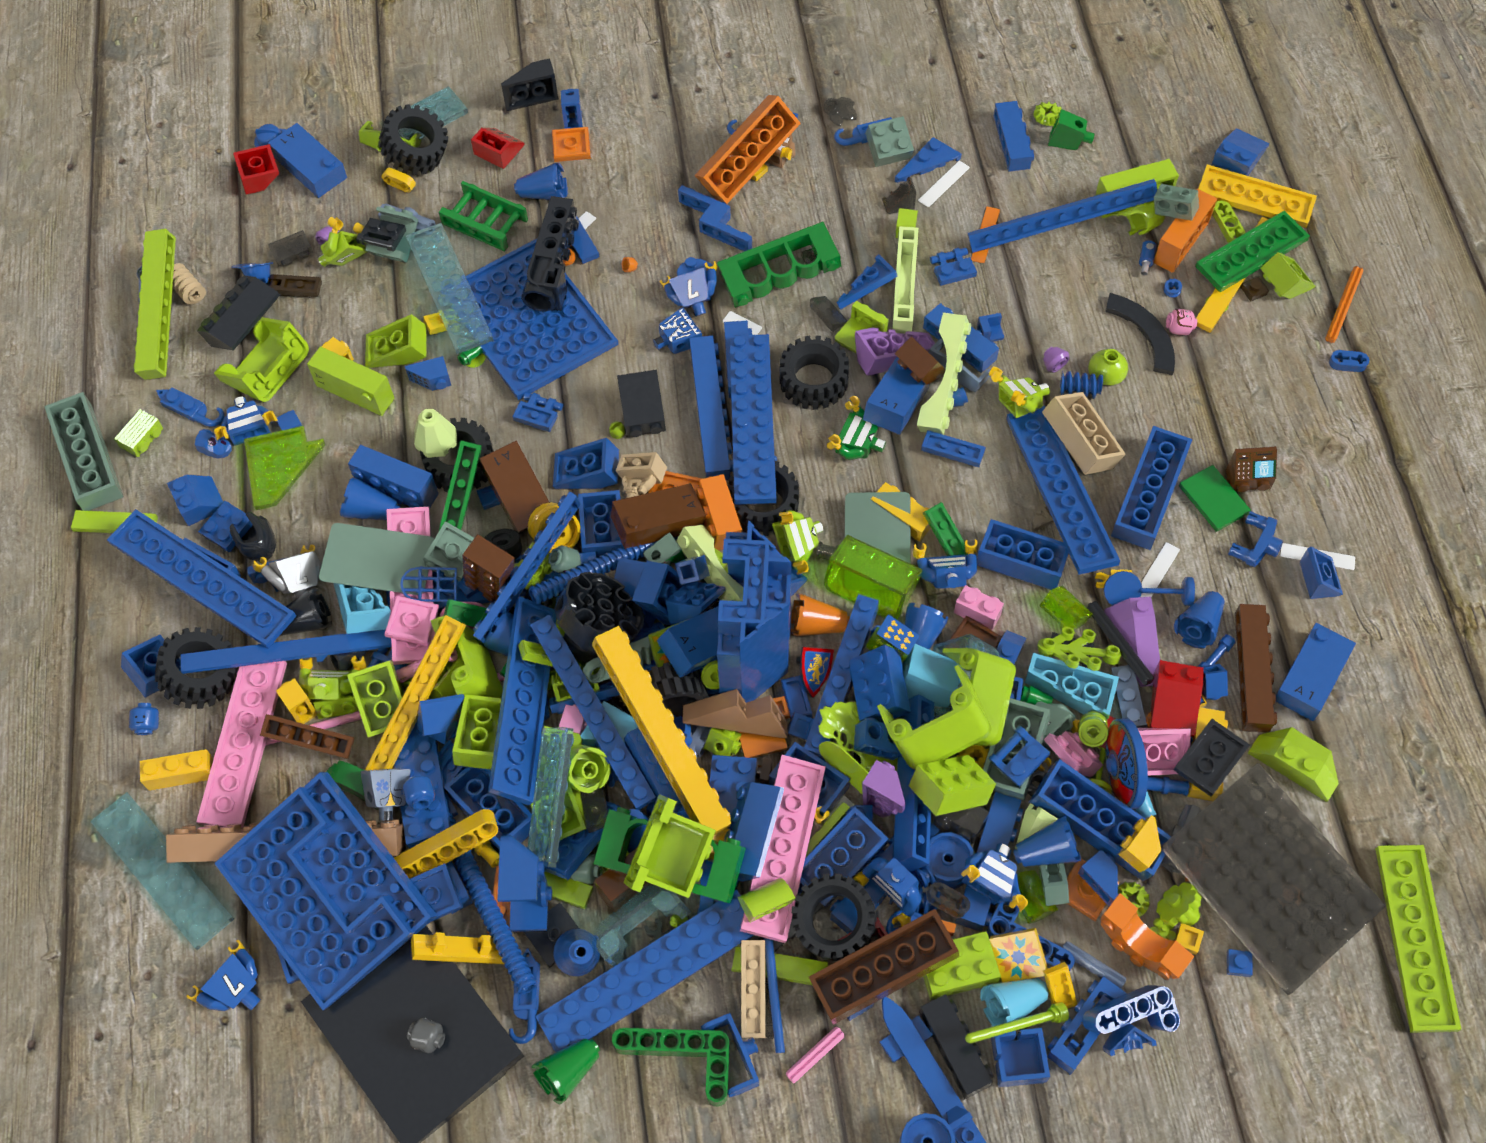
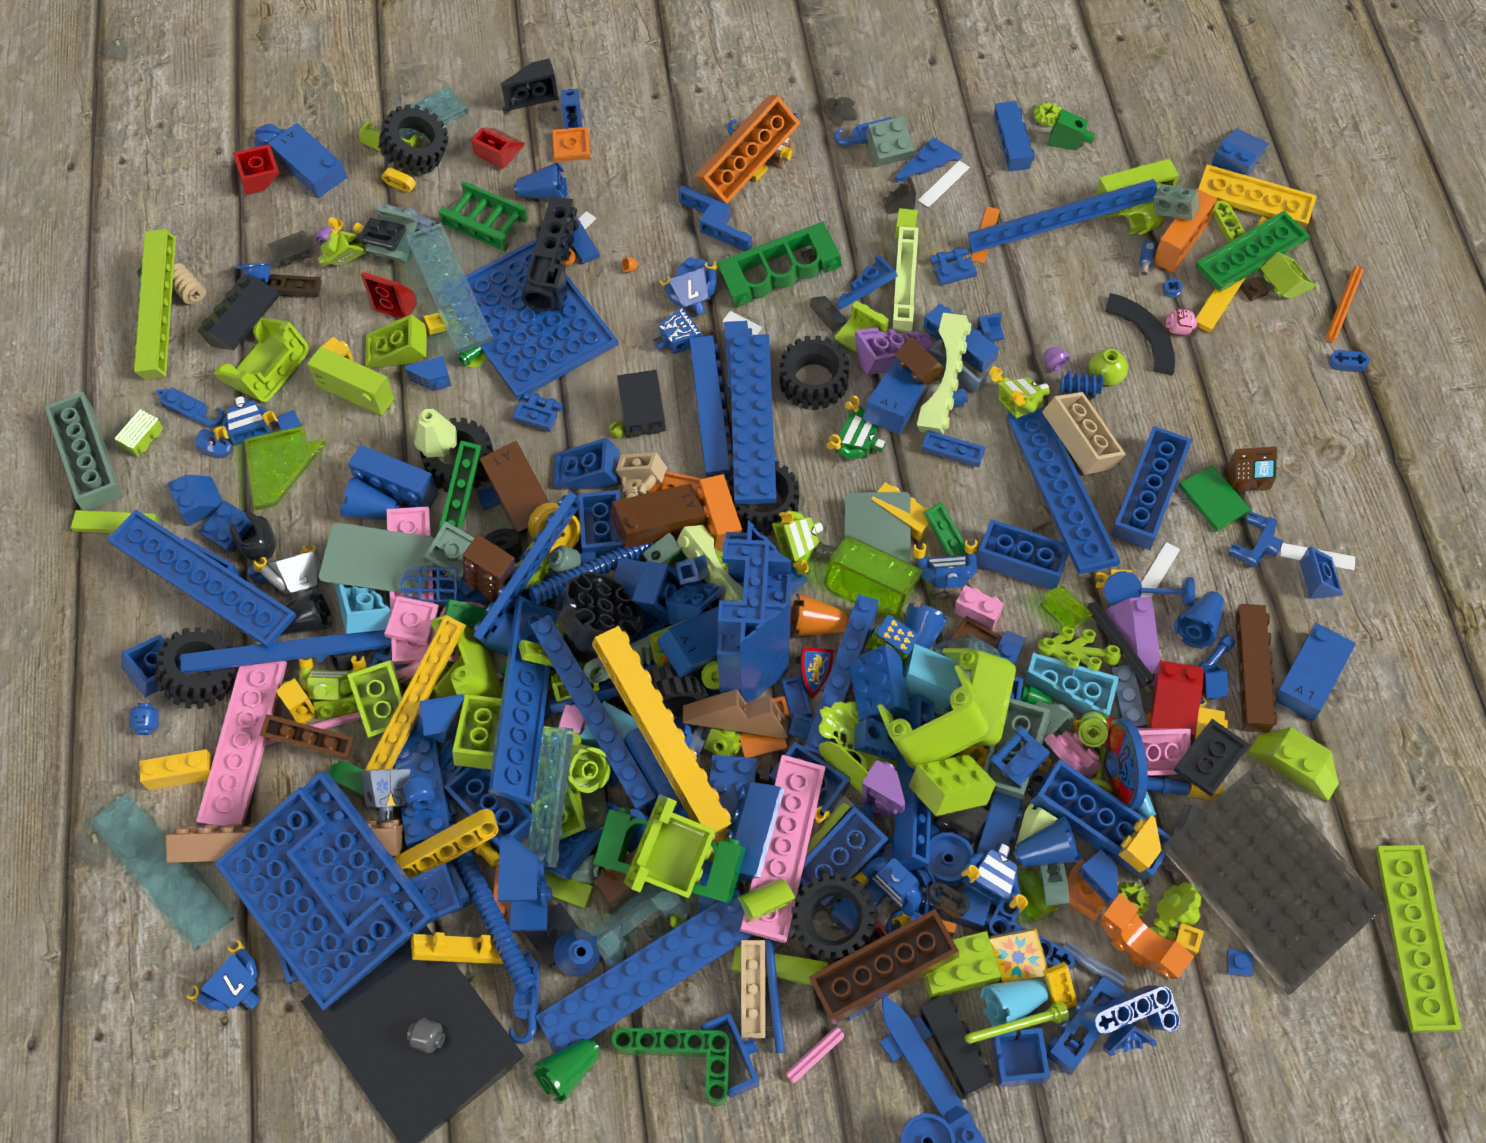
(389, 296): none -> red slope

